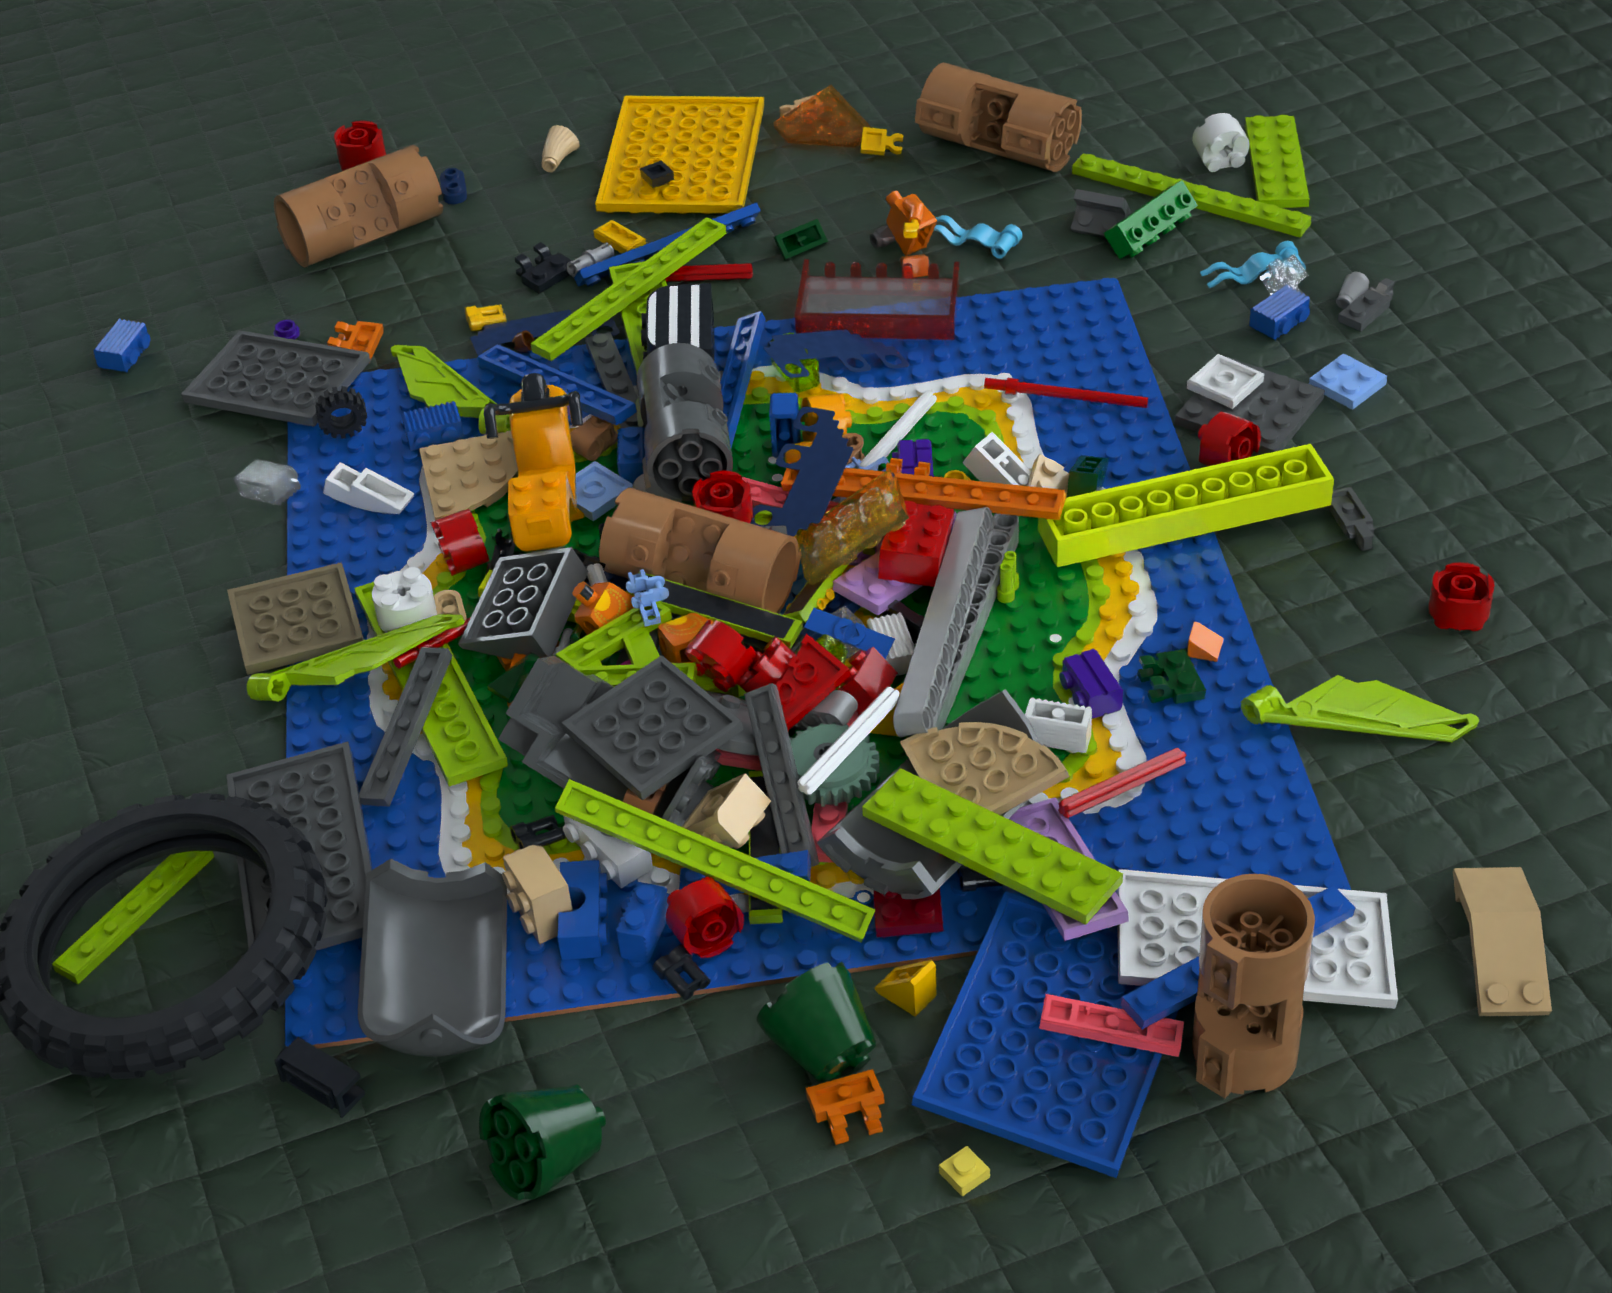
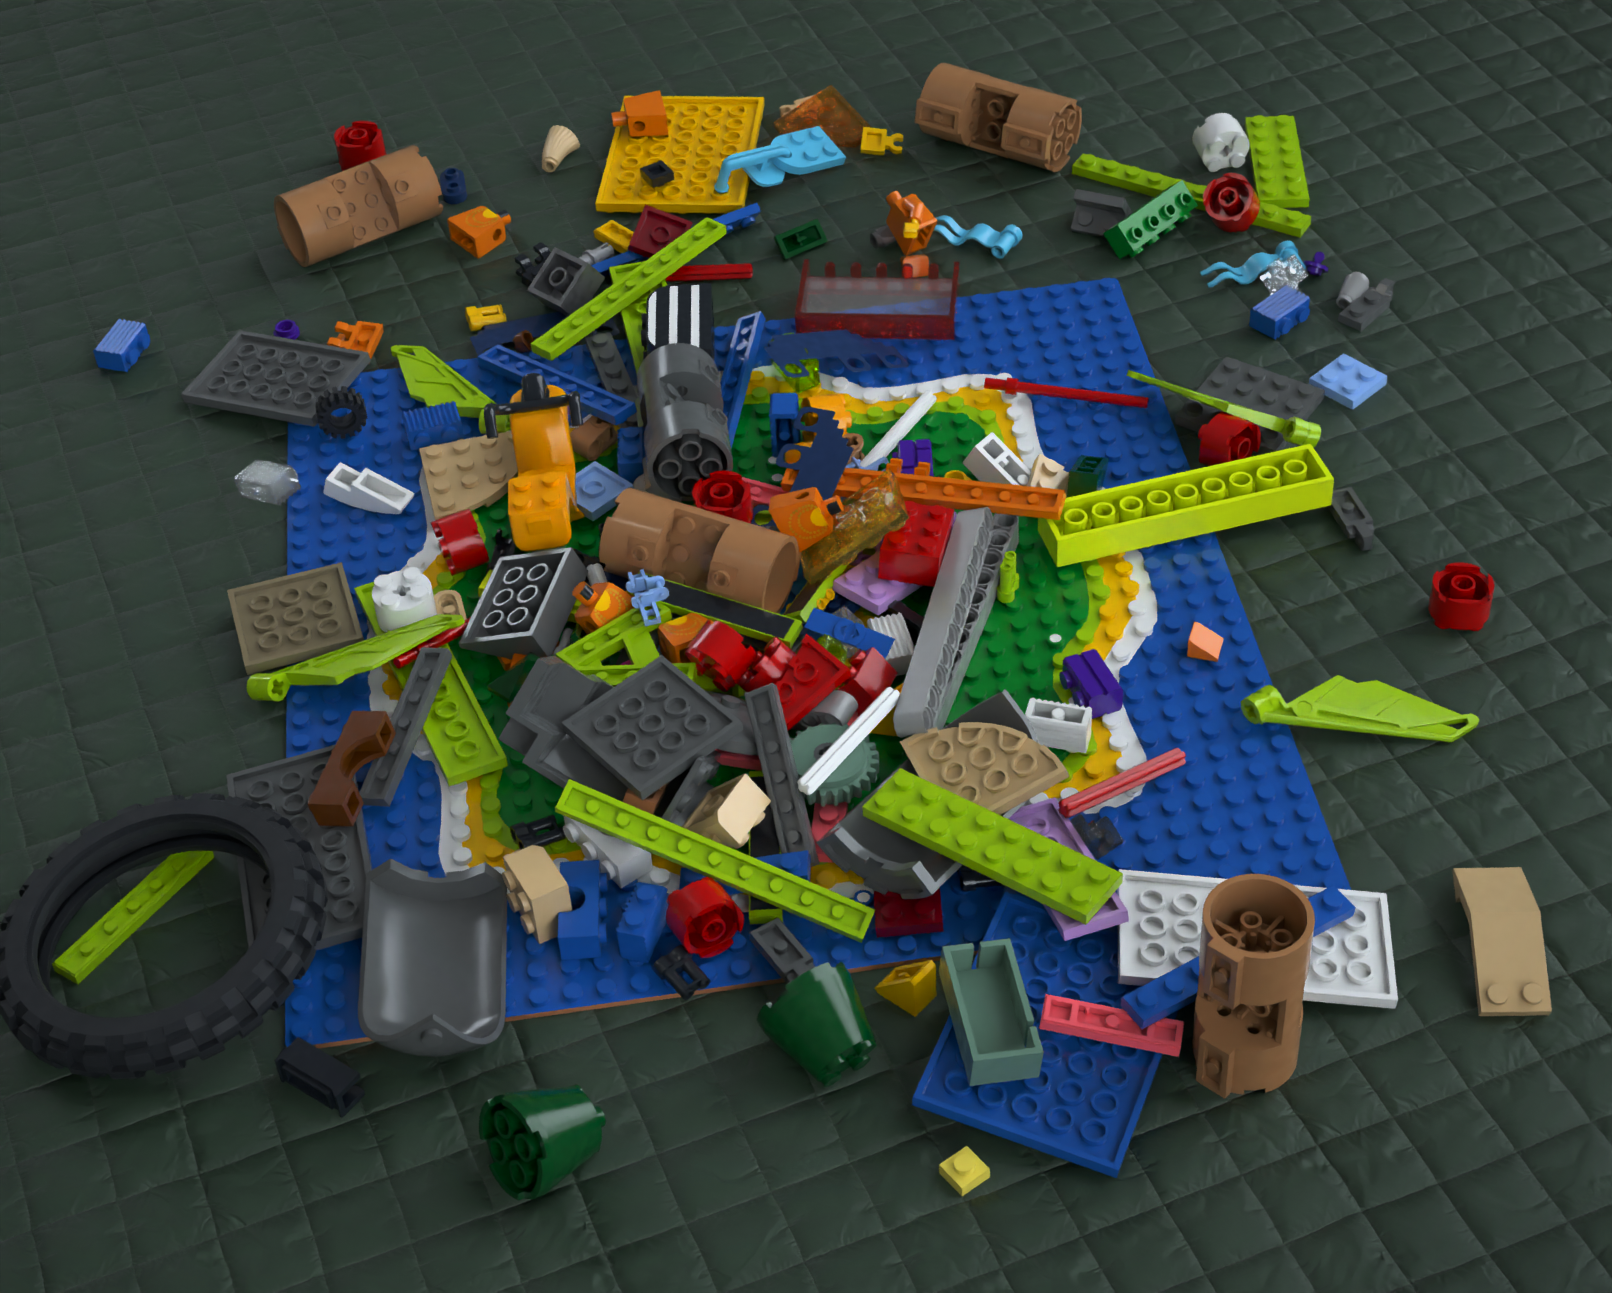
(362, 739): none -> reddish brown arch
(479, 230): none -> orange torso
(565, 282): none -> flat silver brick
(643, 115): none -> orange torso
(656, 231): none -> dark red plate
(781, 950): none -> dark grey hinge
(790, 153): none -> medium azure plate
(805, 515): none -> orange torso
(845, 1096): orange plate -> none
(990, 1012): none -> sand green piece
(1098, 836): none -> clear smoke bracket
(1171, 677): dark green plate -> none
(1225, 381): white tile -> none
(1231, 202): none -> red brick
(1293, 429): none -> lime wing
(1315, 266): none -> dark purple plate

